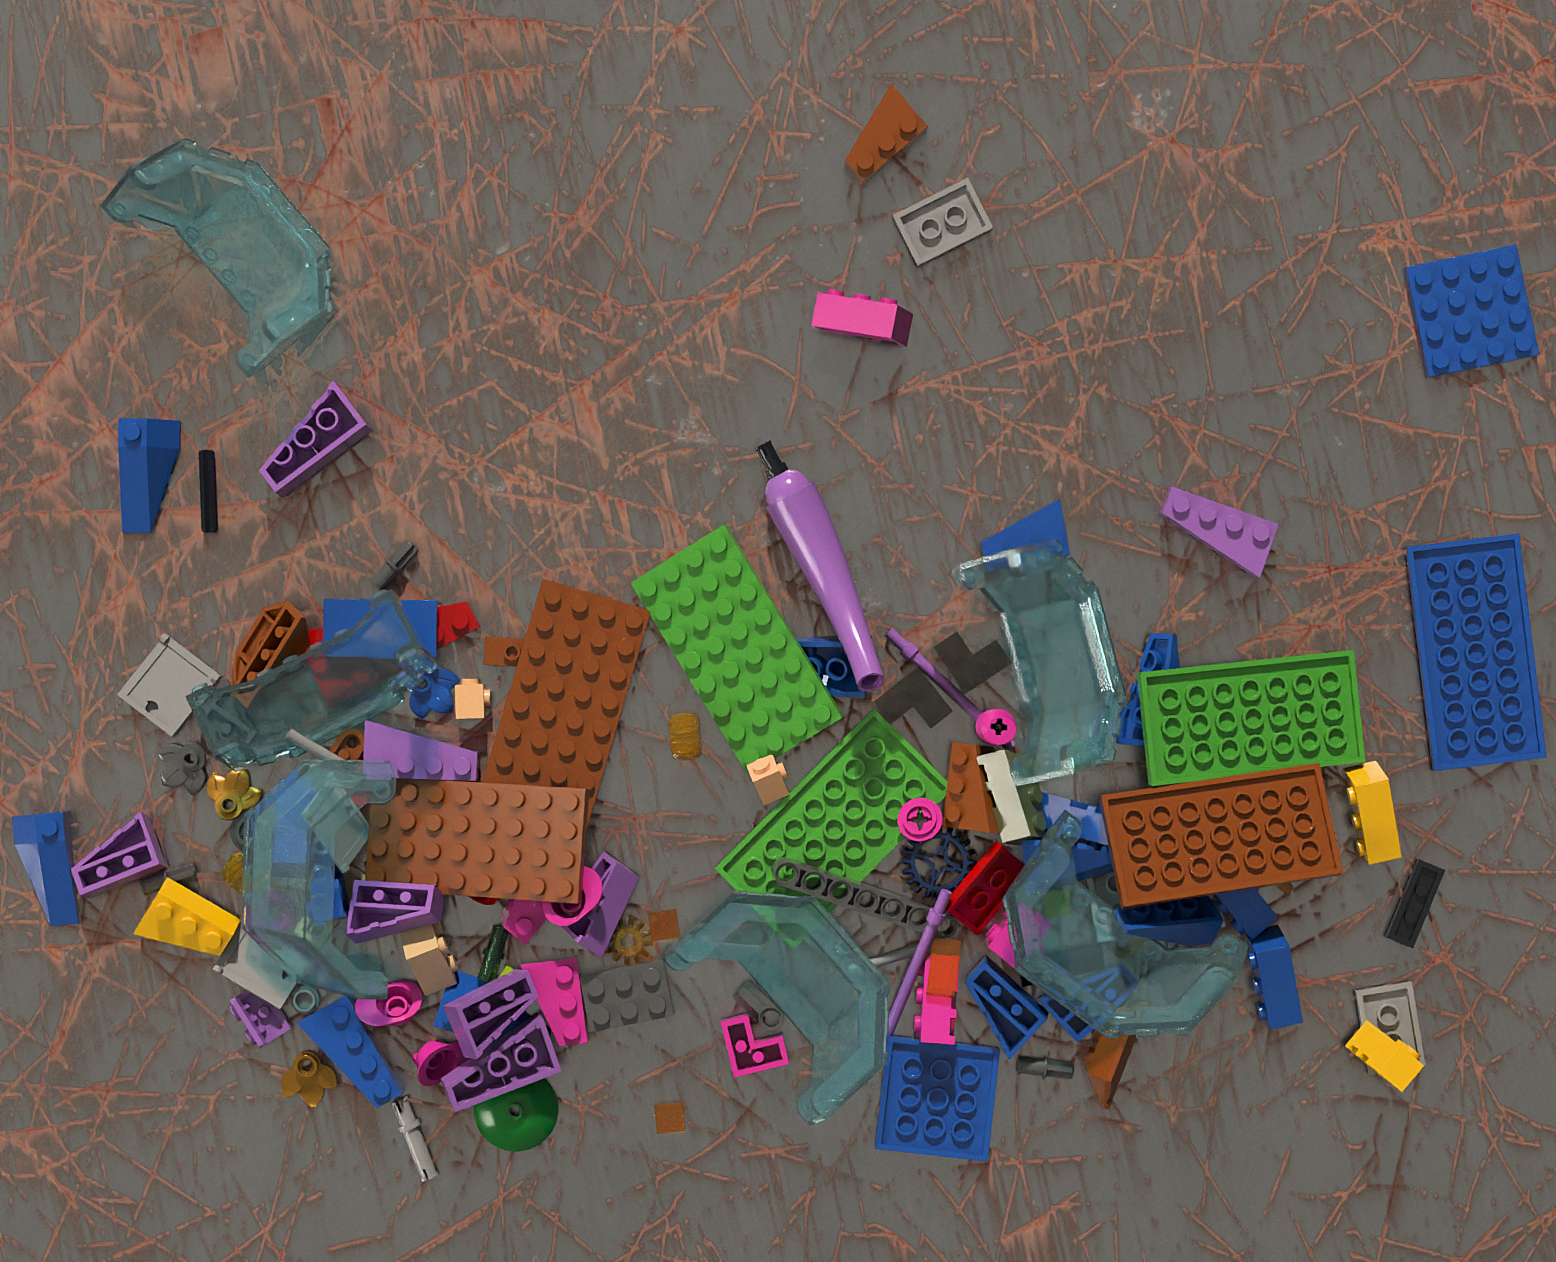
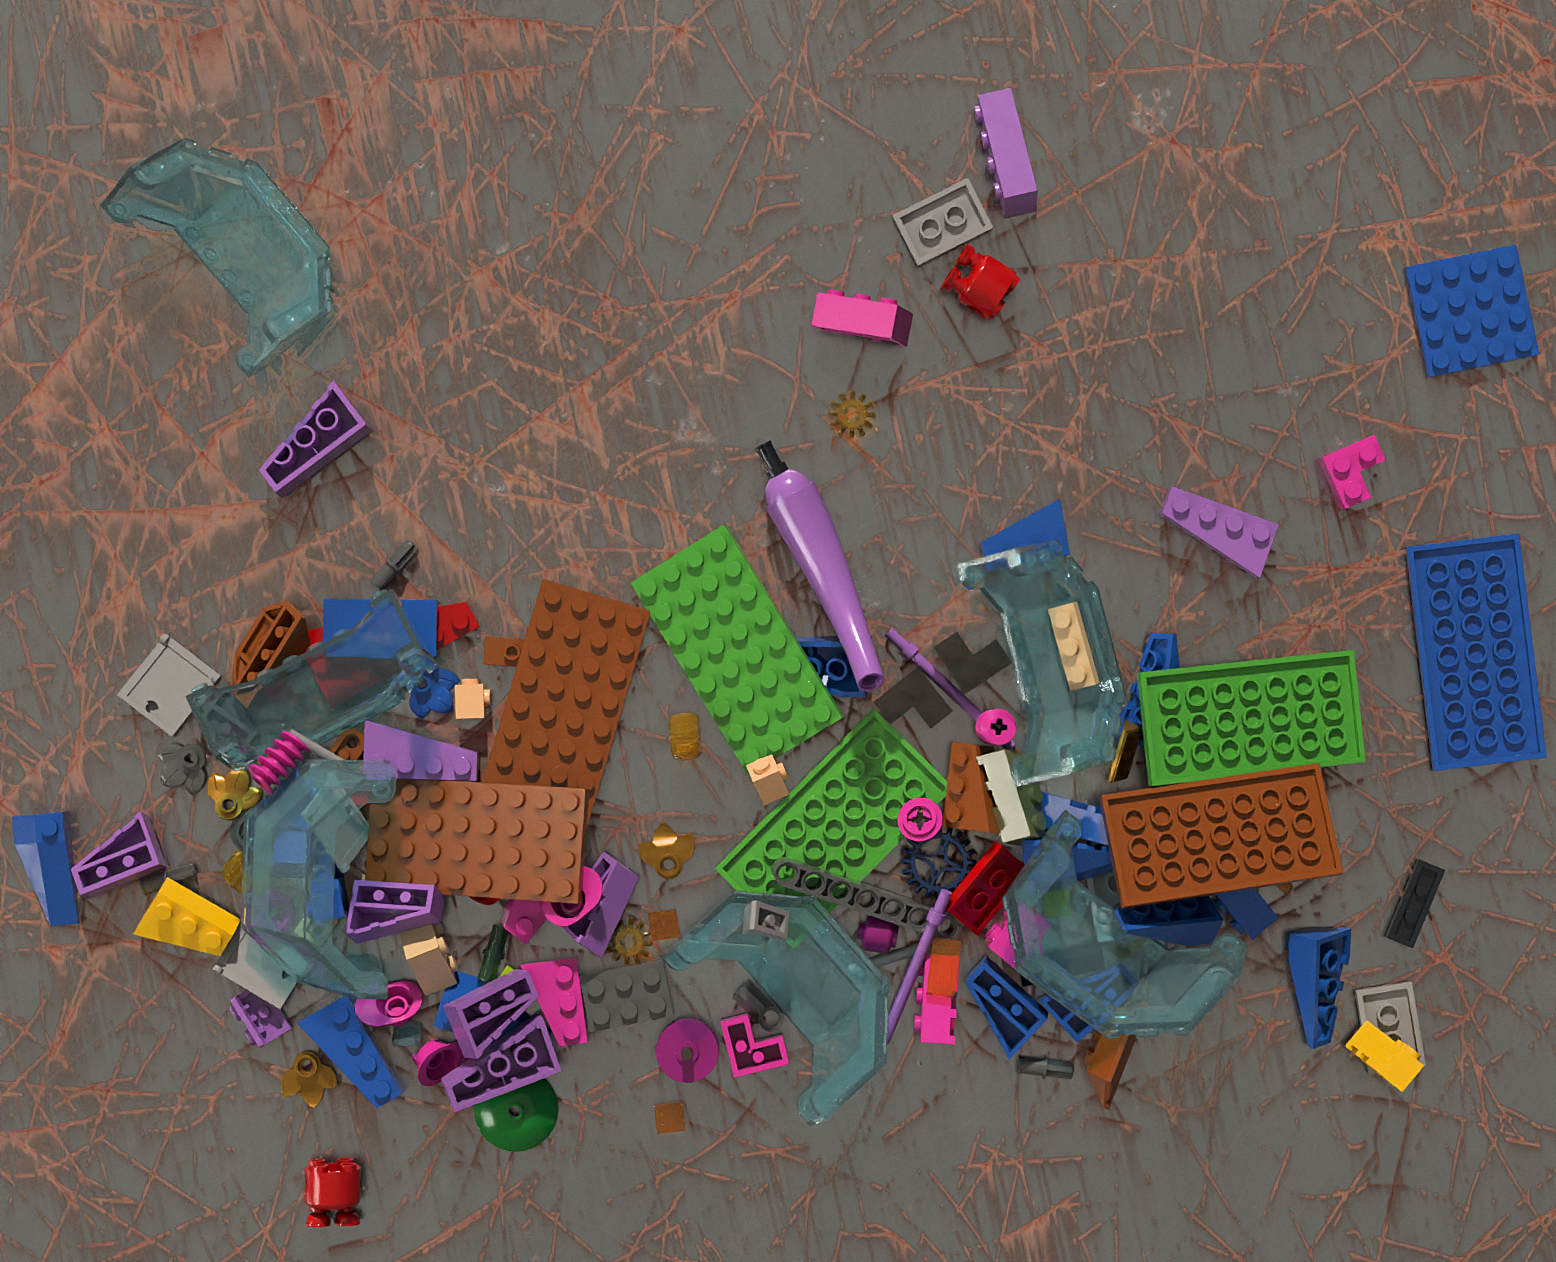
(145, 466): blue wedge -> none
(208, 491): black axle -> none
(277, 761): none -> dark pink piece
(305, 999): light grey plate -> none
(332, 1188): none -> red piece
(407, 1034): none -> clear light blue slope
(410, 1128): light grey pin -> none
(667, 846): none -> pearl gold plate
(687, 1050): none -> magenta wheel
(765, 920): none -> light grey slope
(859, 408): none -> clear yellow gear
(877, 935): none -> magenta head
(885, 136): dark orange wedge -> none
(937, 1098): blue plate -> none
(984, 284): none -> red piece
(1007, 153): none -> medium lavender wedge
(1073, 646): none -> tan plate
(1125, 752): none -> pearl gold slope
(1274, 978): blue wedge -> none
(1316, 970): none -> blue wedge
(1344, 467): none -> dark pink brick
(1372, 812): yellow wedge -> none

